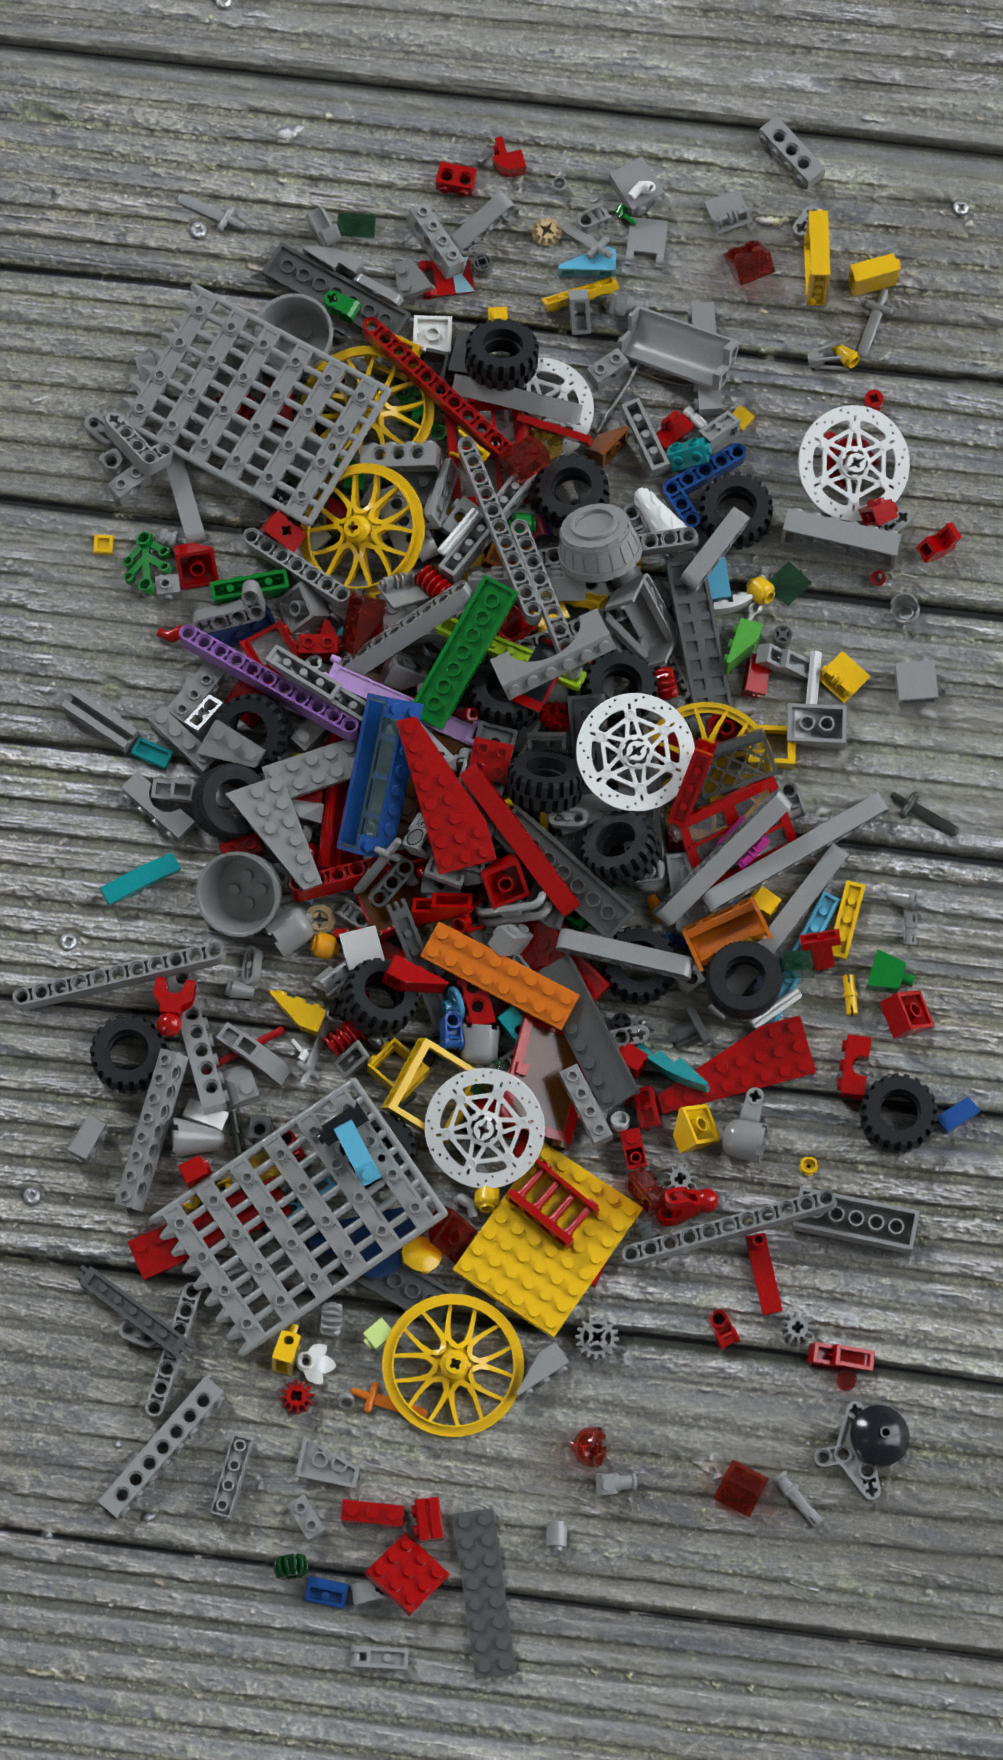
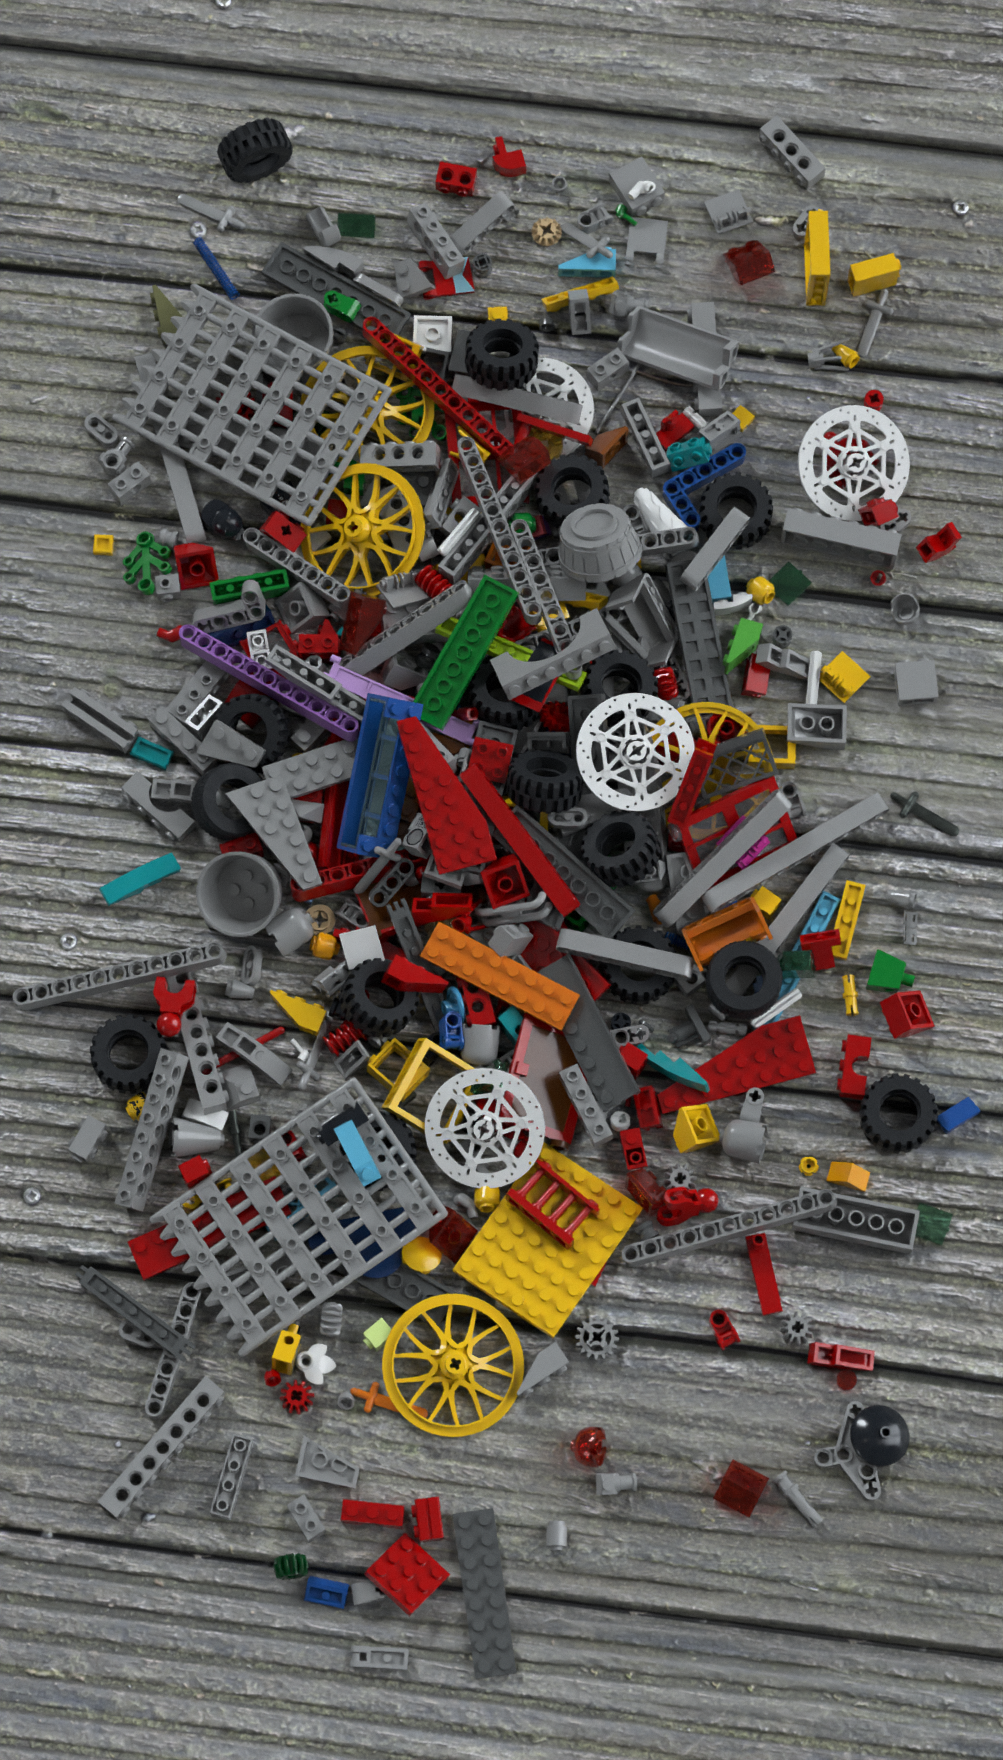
(135, 1105): none -> yellow head
(145, 458): light grey beam -> none
(164, 312): none -> olive slope
(217, 273): none -> blue piece
(222, 520): none -> black hair
(254, 150): none -> black tyre
(258, 646): none -> white slope
(269, 1380): none -> red hinge
(546, 324): none -> dark grey hinge
(727, 1028): none -> light grey axle
(848, 1175): none -> light orange slope
(932, 1223): none -> clear green piece

